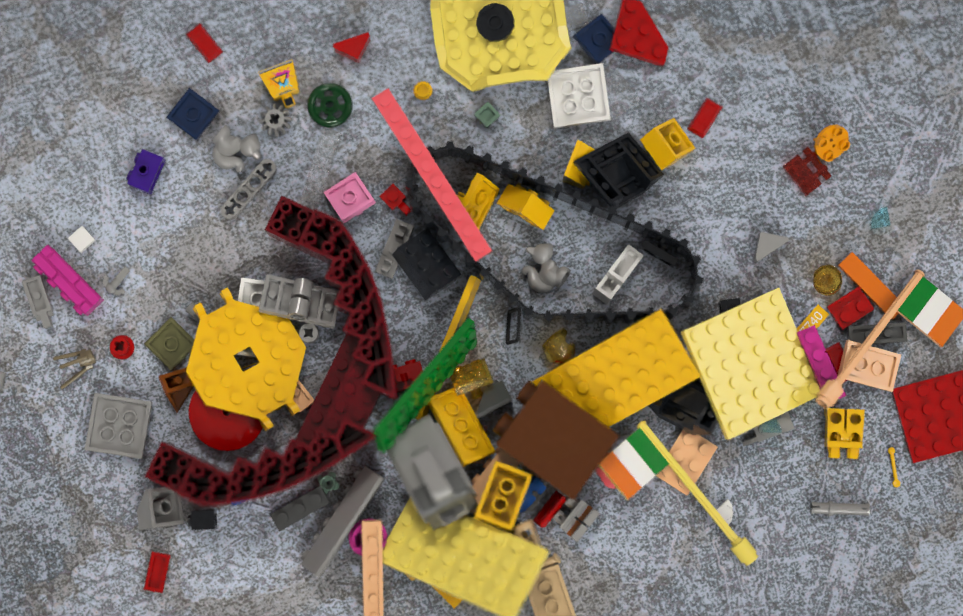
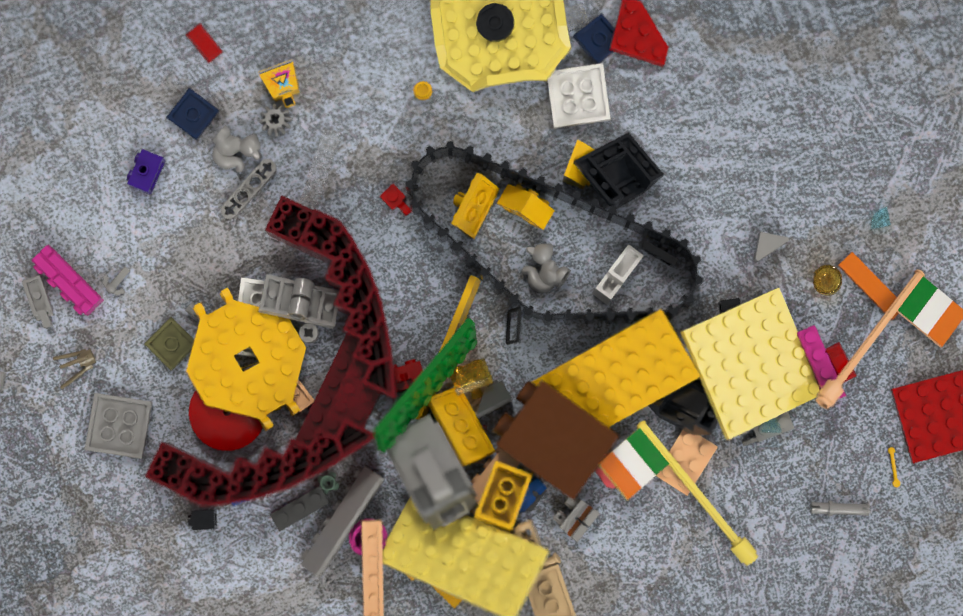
(81, 239): white tile -> none
(122, 347): red piece -> none
(157, 572): red tile -> none
(159, 509): light grey slope -> none
(176, 387): dark orange slope -> none
(319, 93): dark green plate -> none
(349, 197): bright pink hinge -> none
(353, 47): red slope -> none
(399, 235): light grey plate -> none
(426, 264): black brick -> none
(431, 175): coral plate -> none
(487, 115): sand green plate -> none
(549, 509): red tile -> none
(556, 348): clear yellow helmet -> none
(667, 143): yellow slope -> none
(704, 118): red tile -> none
(726, 511): white tile -> none
(801, 173): clear red plate -> none
(815, 318): yellow sticker -> none
(839, 140): light orange plate -> none
(843, 430): yellow hips -> none
(850, 308): red plate -> none
(875, 369): light nougat plate -> none
(890, 334): dark grey plate -> none

